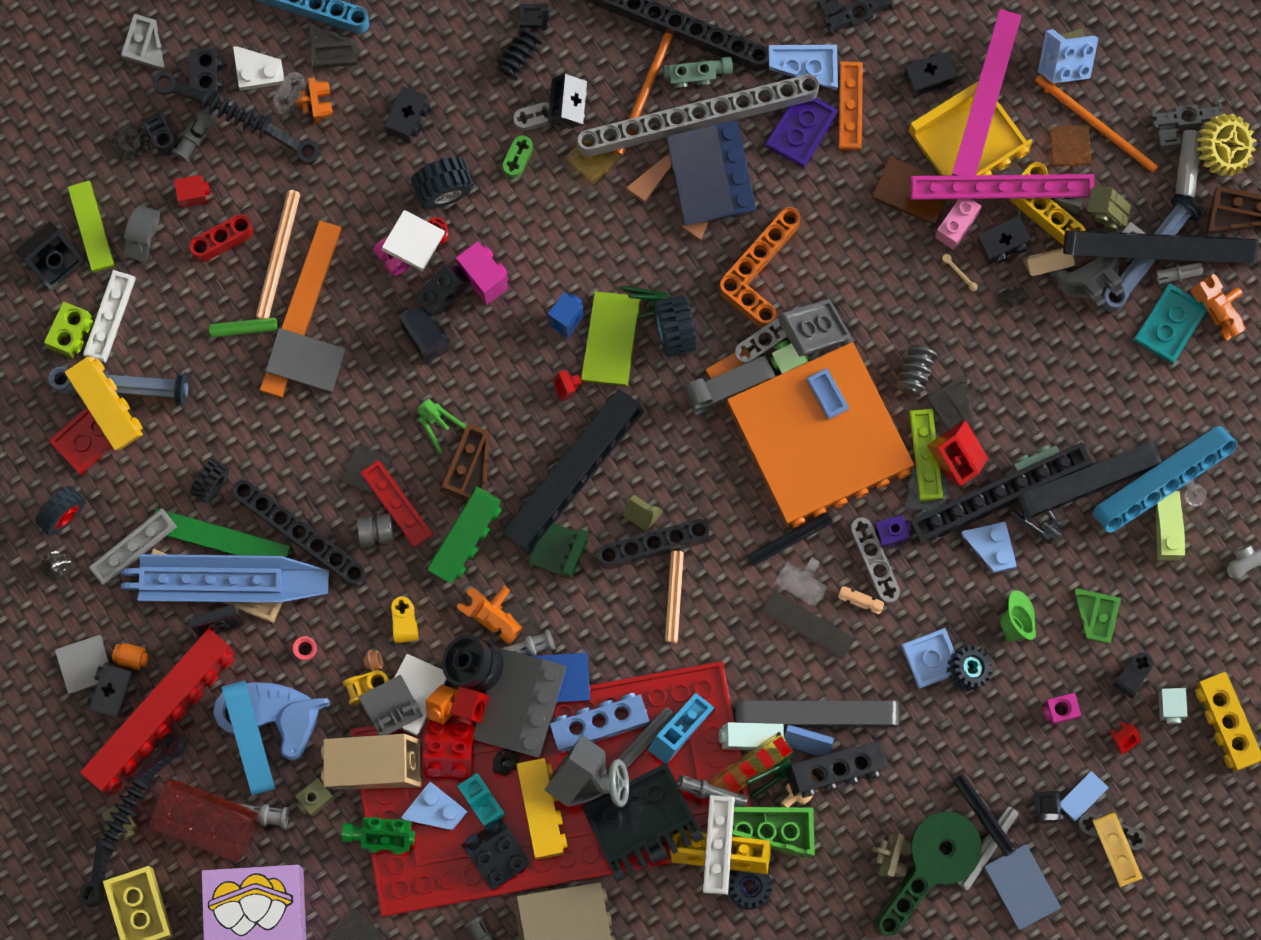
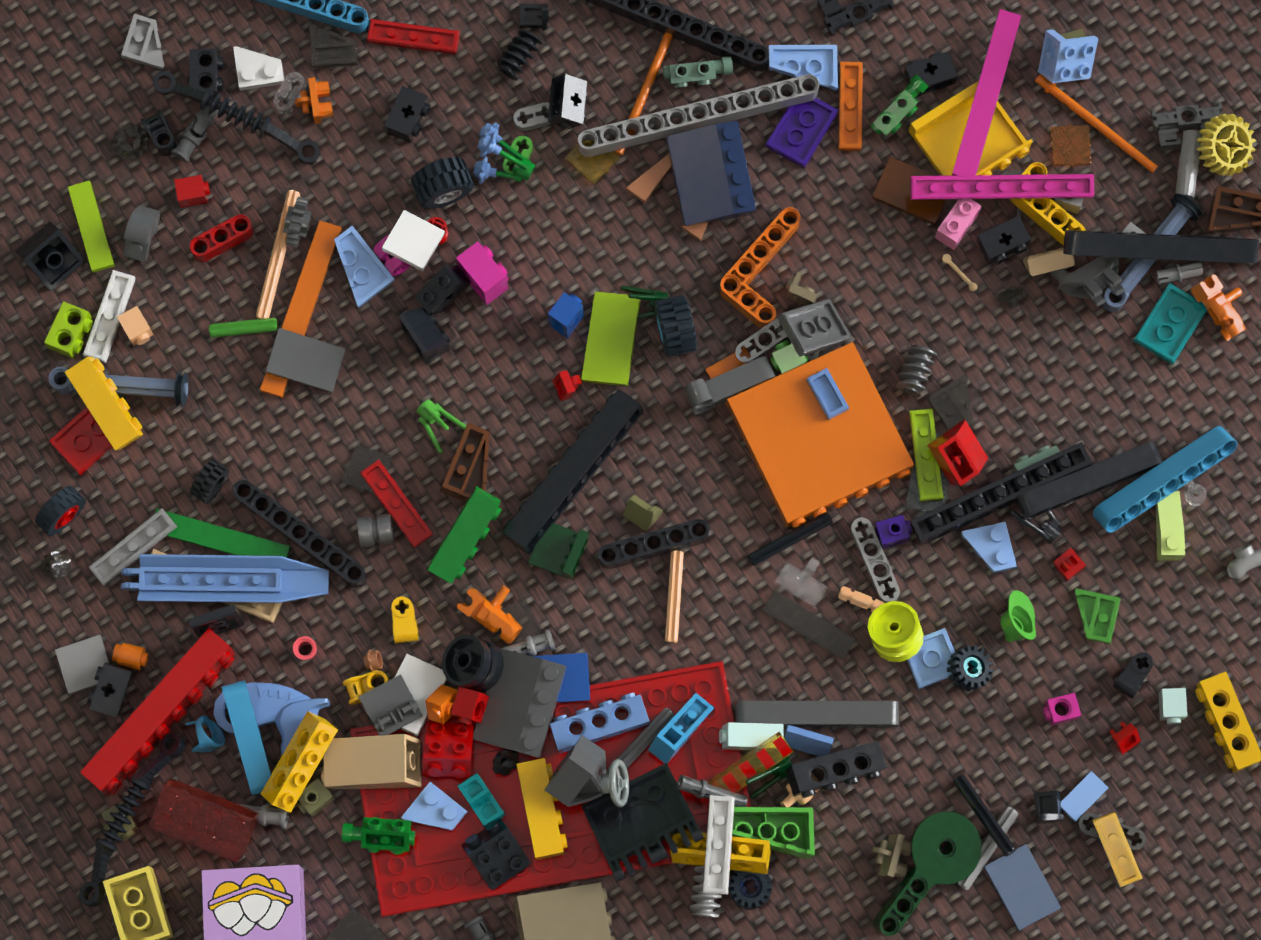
(135, 326): none -> light nougat brick
(205, 743): none -> dark azure piece
(297, 221): none -> dark grey gear
(299, 761): none -> yellow brick
(362, 266): none -> light blue wing
(413, 36): none -> red tile
(489, 143): none -> plant
(704, 901): none -> light grey piece
(802, 295): none -> dark tan bracket
(895, 631): none -> neon yellow wheel
(898, 112): none -> green brick
(1069, 564): none -> red tile
(1108, 208): olive brick -> none

